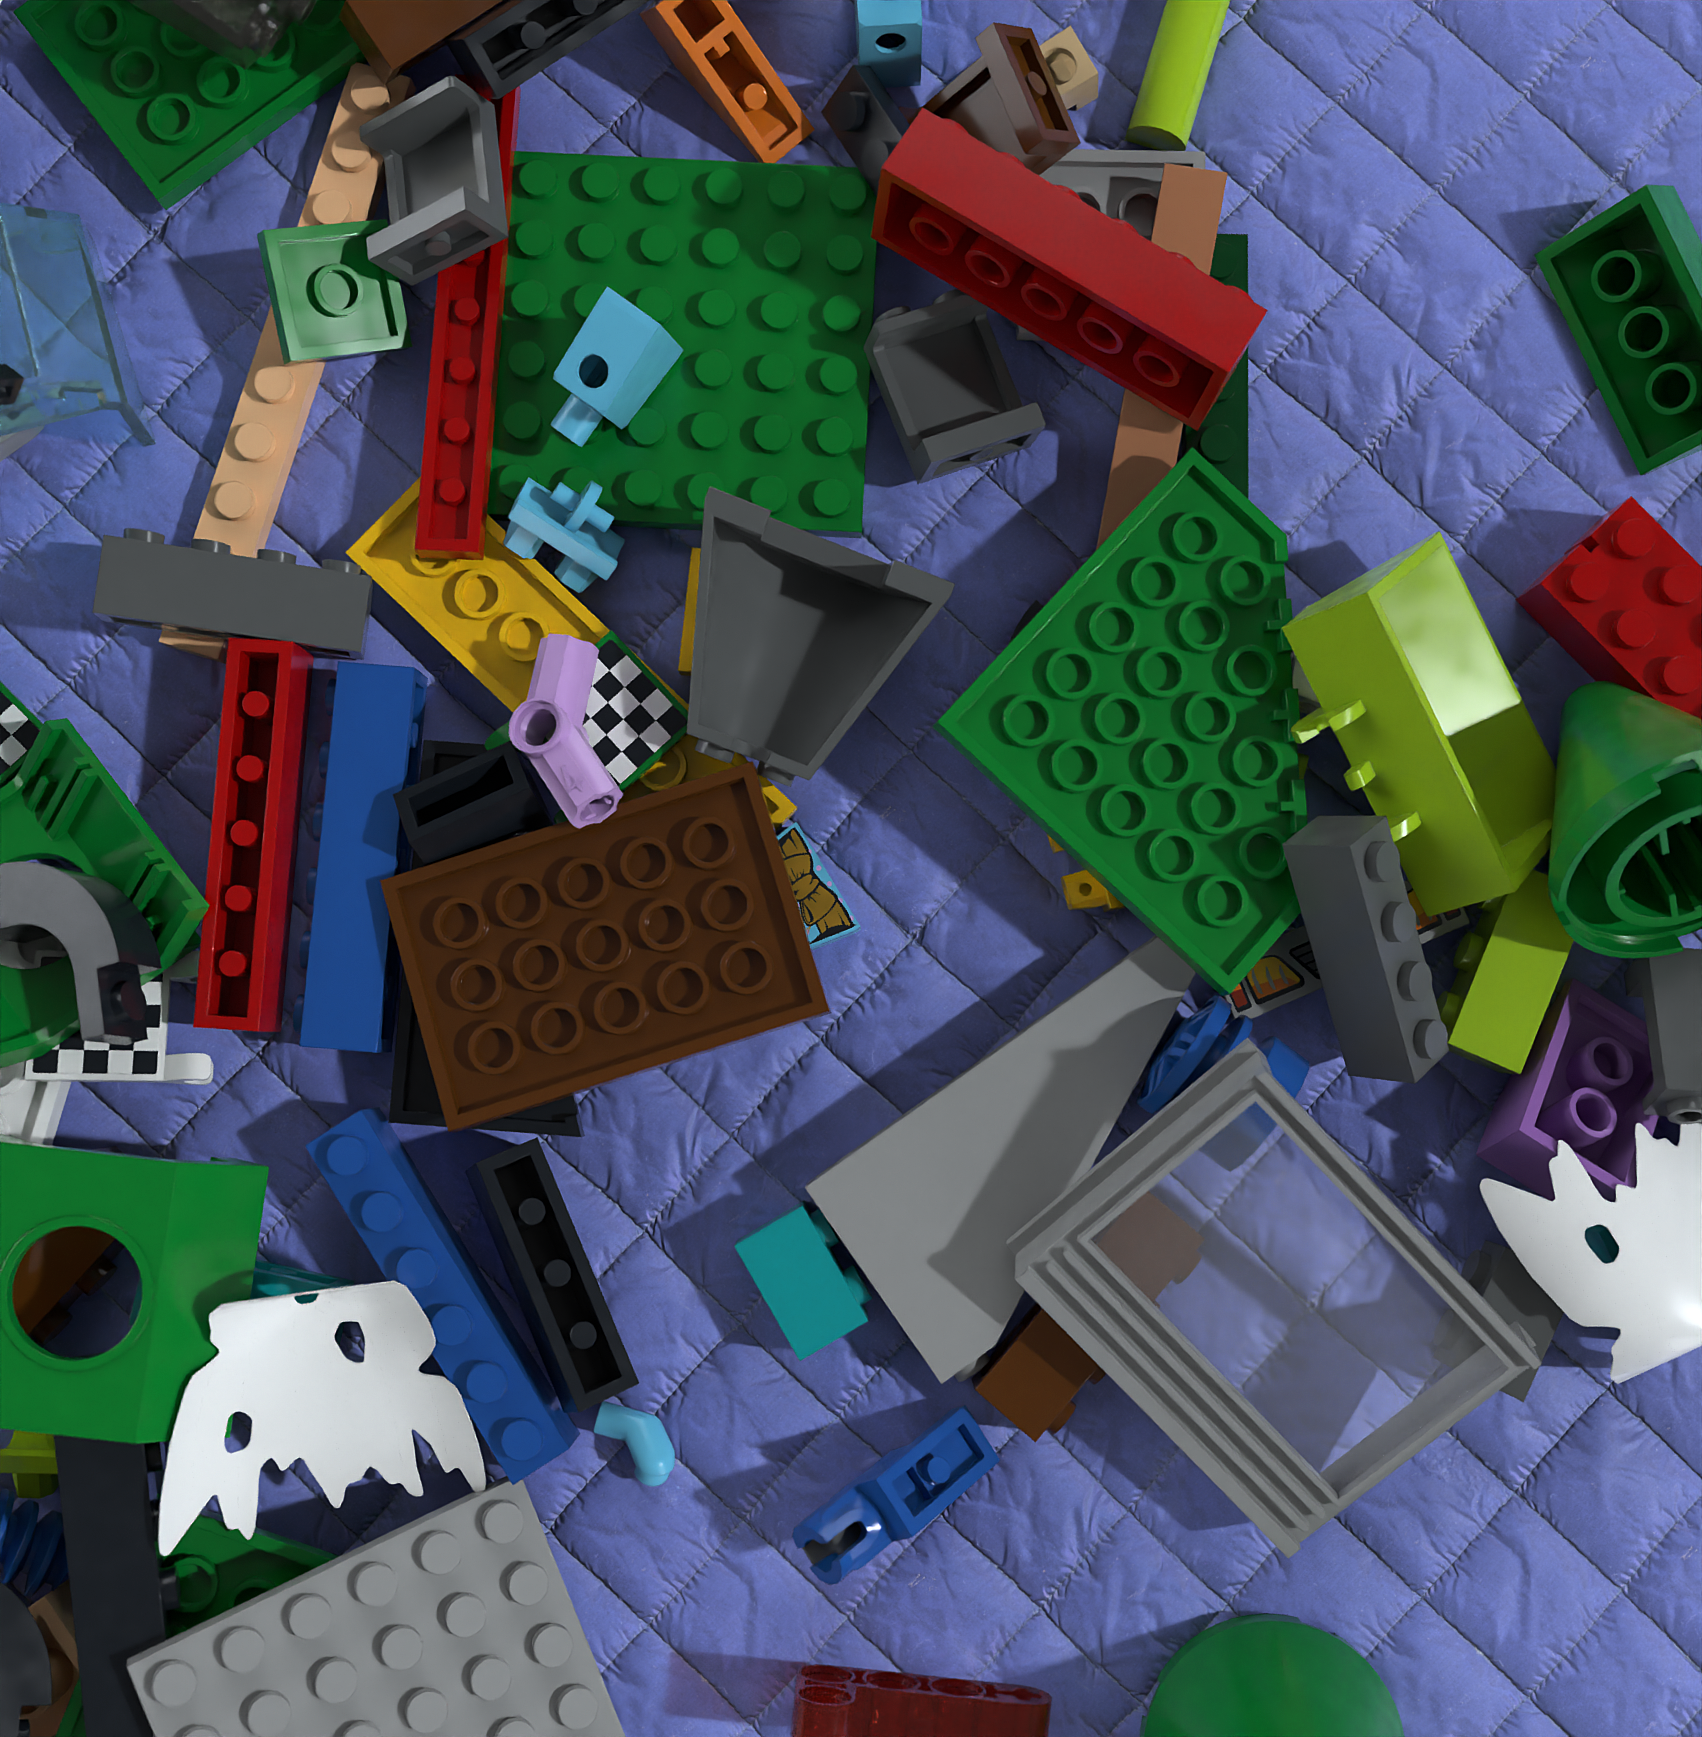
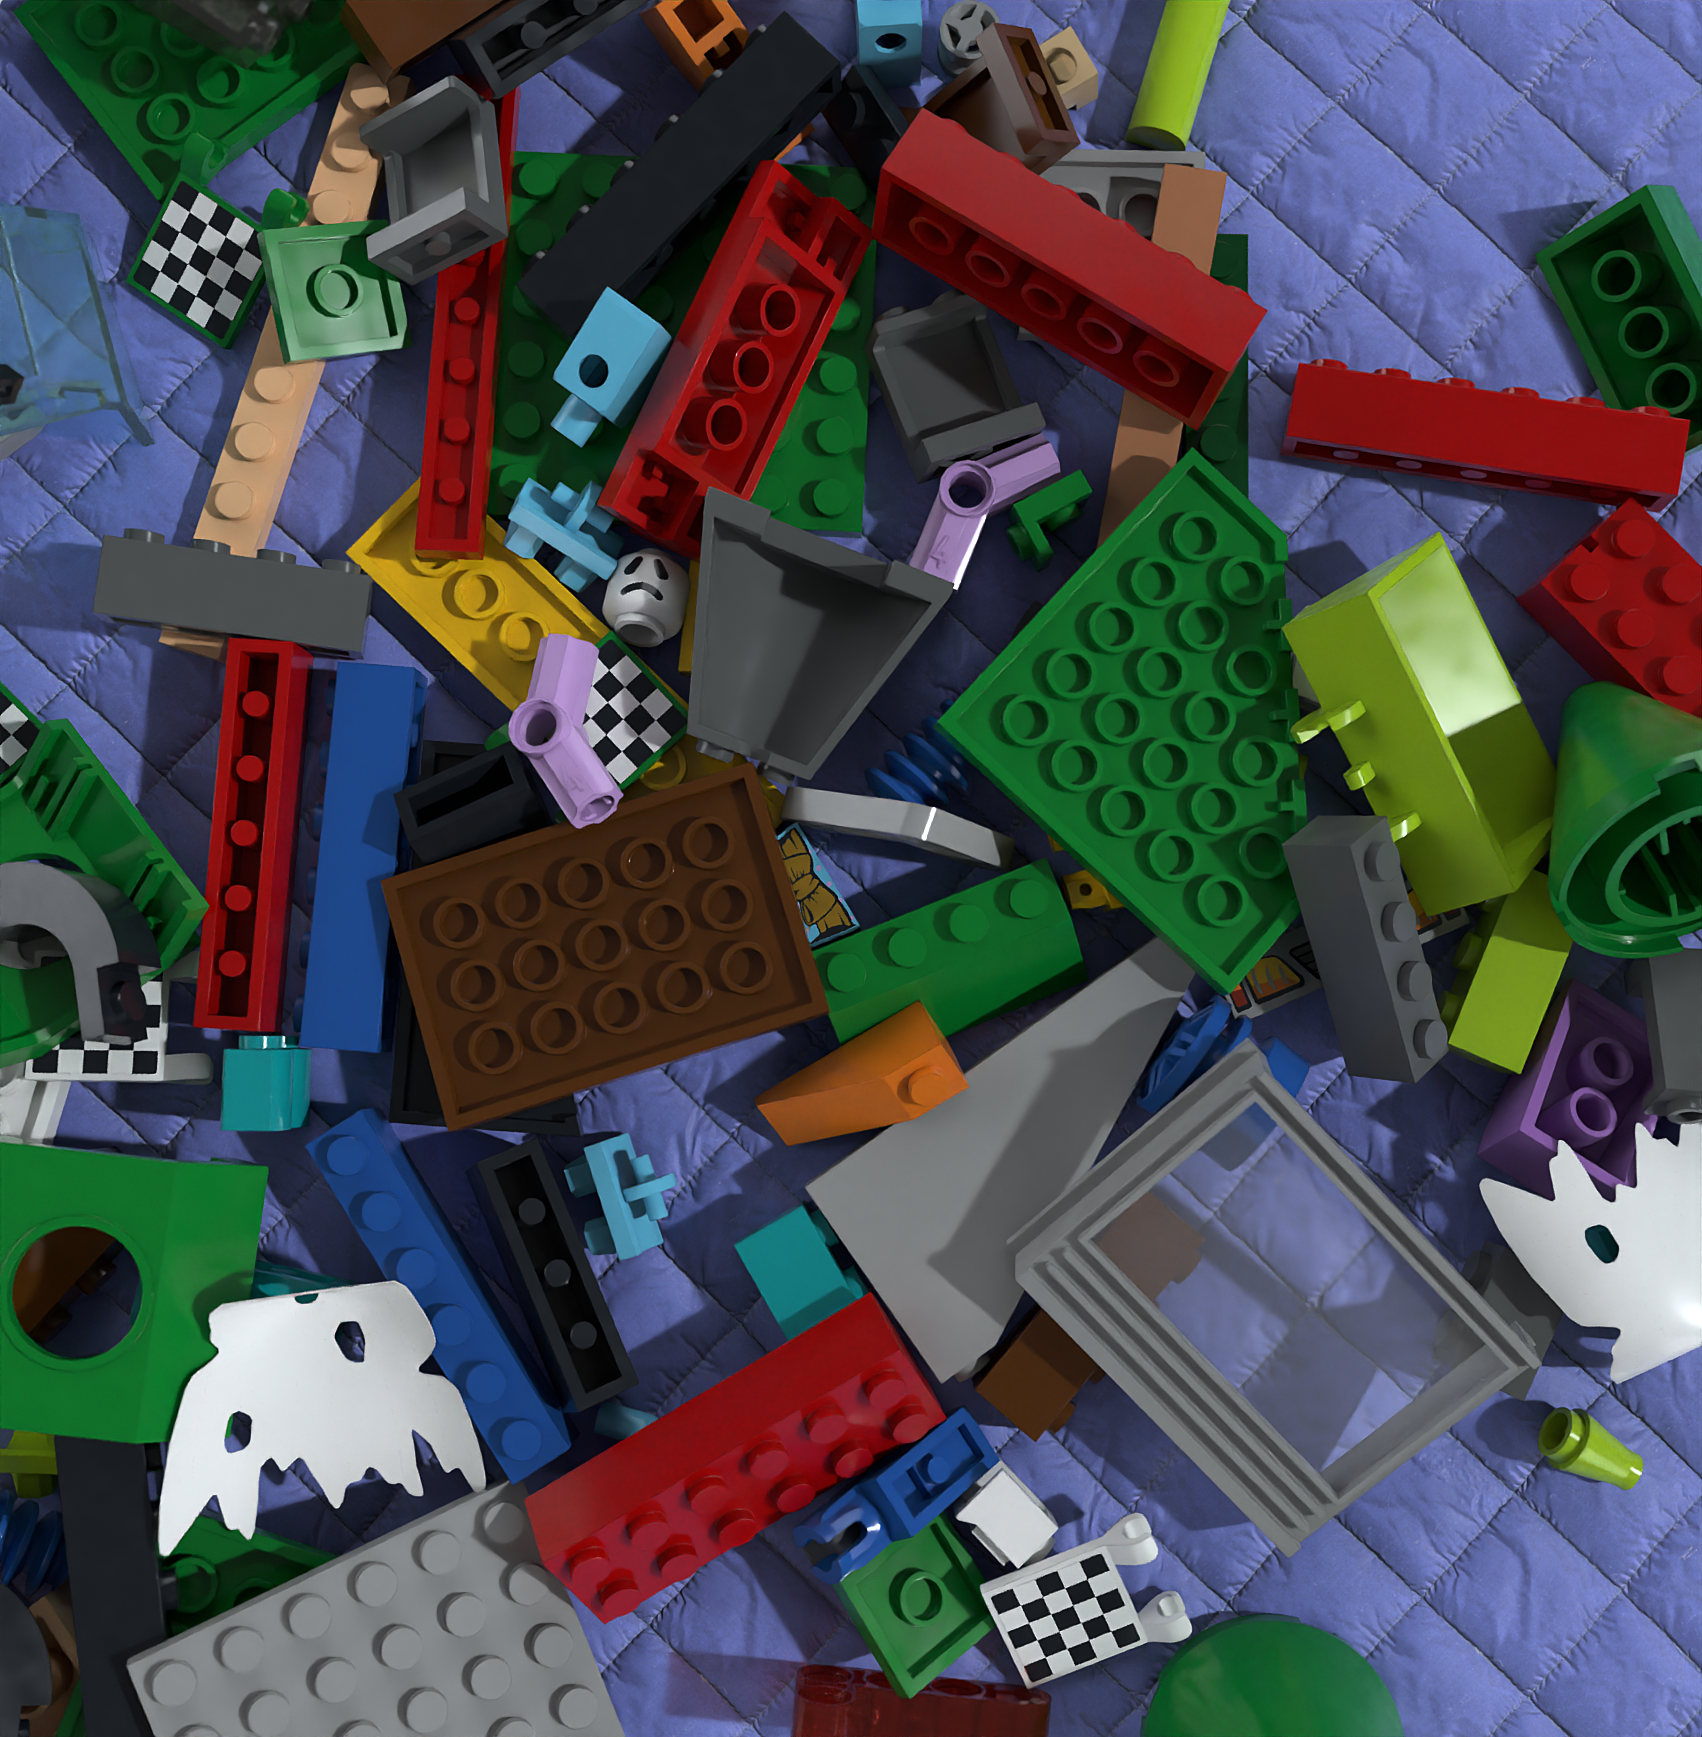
(206, 251): none -> flag
(265, 1085): none -> teal brick
(627, 1194): none -> medium azure hips
(646, 598): none -> white head
(684, 177): none -> black brick
(733, 1460): none -> red brick
(737, 359): none -> red slope
(868, 1082): none -> orange slope
(900, 822): none -> light grey beam
(918, 1605): none -> green plate
(924, 770): none -> blue piece
(957, 956): none -> green slope
(958, 31): none -> light grey wheel
(1002, 481): none -> lavender piece
(1007, 1517): none -> white window
(1051, 507): none -> green bracket
(1077, 1607): none -> flag
(1484, 435): none -> red brick
(1585, 1448): none -> lime cone

